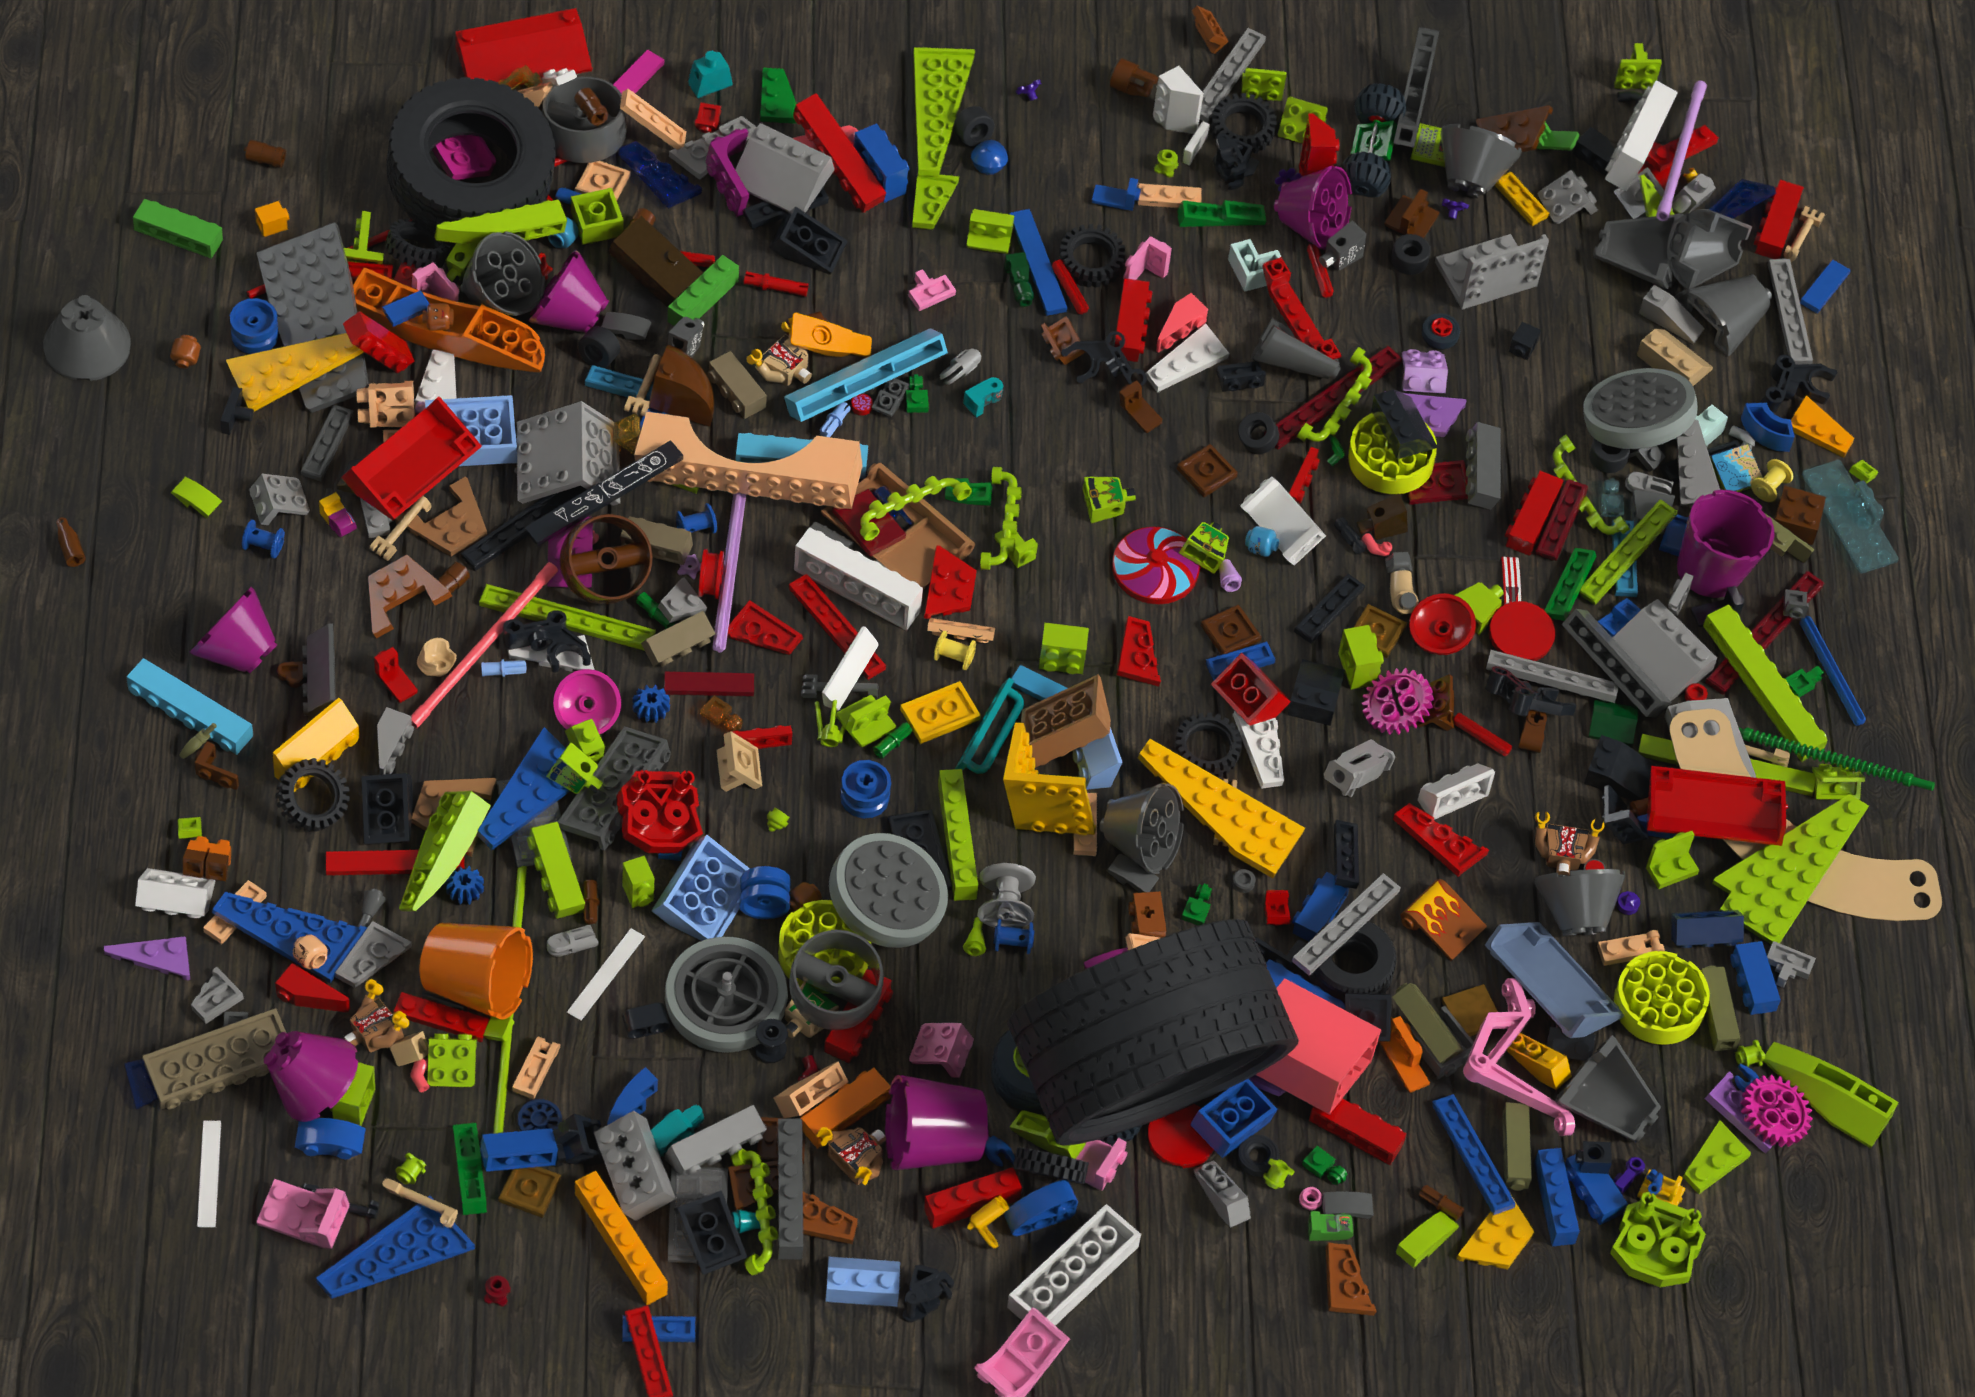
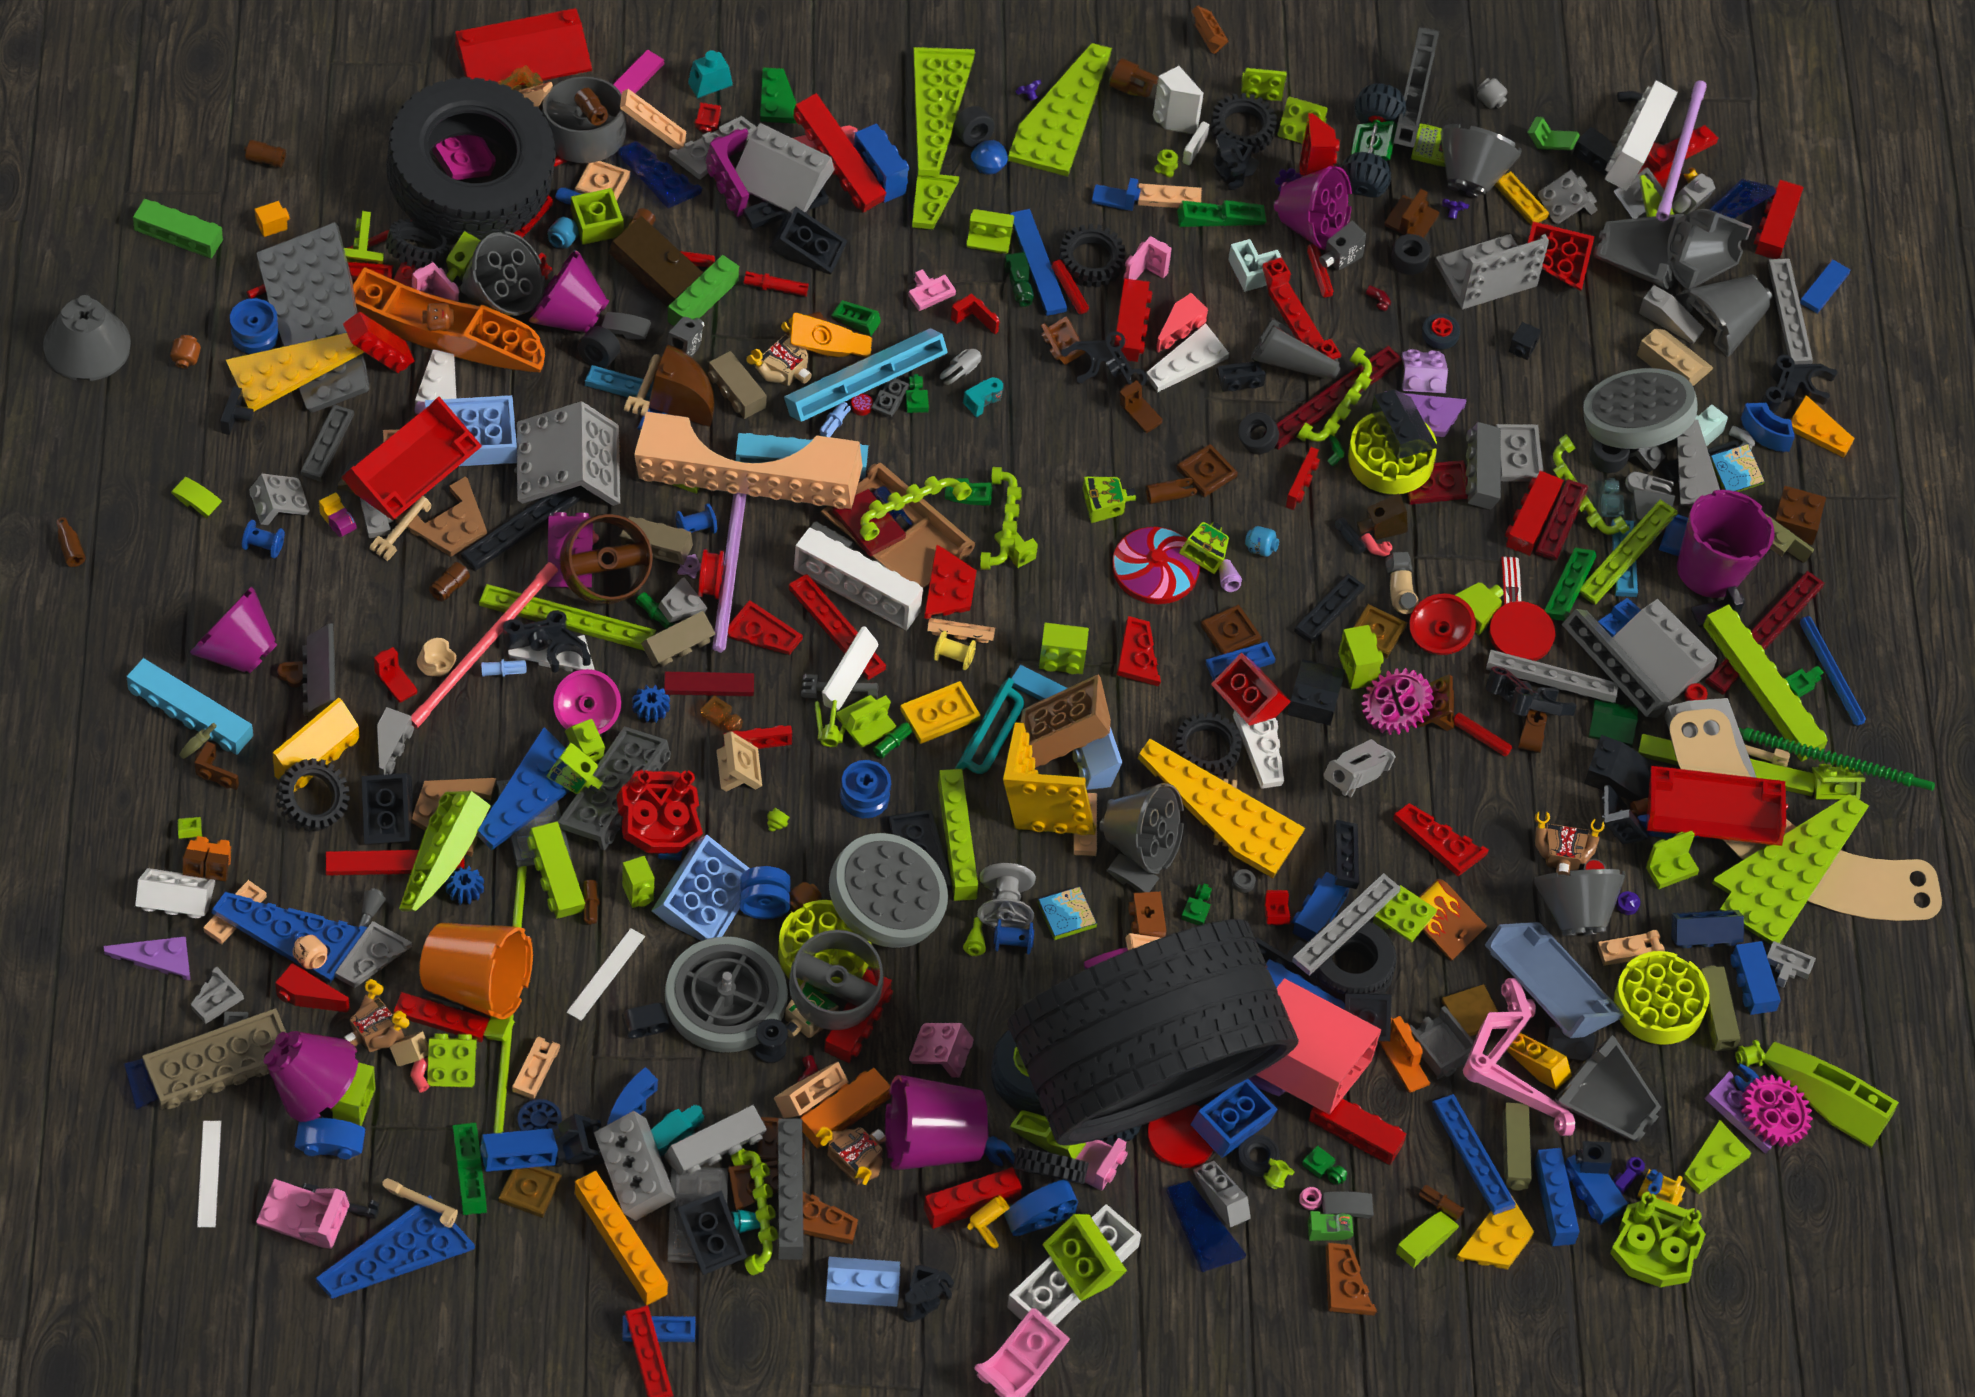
(388, 404): light nougat hips -> none
(396, 585): dark orange wing -> none
(406, 308): blue tile -> none
(410, 1169): lime brick -> none
(497, 1290): dark red brick -> none
(526, 222): lime wedge -> none
(558, 77): white plate -> none
(572, 941): light grey arm -> none
(604, 493): black tile -> none
(627, 432): clear yellow bracket -> none
(867, 325): none -> green slope
(969, 305): none -> red bracket
(1056, 125): none -> lime wing
(1067, 913): none -> tile
(1084, 1256): none -> lime slope
(1169, 490): none -> reddish brown piece
(1206, 1234): none -> clear blue wing
(1230, 71): light grey plate -> none
(1277, 510): white panel -> none
(1384, 300): none -> dark red arm
(1405, 914): none -> lime bracket
(1427, 1022): olive brick -> none
(1456, 790): white slope -> none
(1492, 93): none -> light grey head
(1520, 126): reddish brown wing -> none
(1520, 452): none -> light grey tile
(1565, 254): none -> red wedge
(1638, 70): lime bracket -> none
(1680, 594): light grey wing -> none
(1766, 487): light yellow hose -> none
(1792, 251): tan hinge -> none
(1795, 604): dark grey bracket -> none
(1853, 515): clear light blue bracket -> none
(1863, 471): lime tile -> none

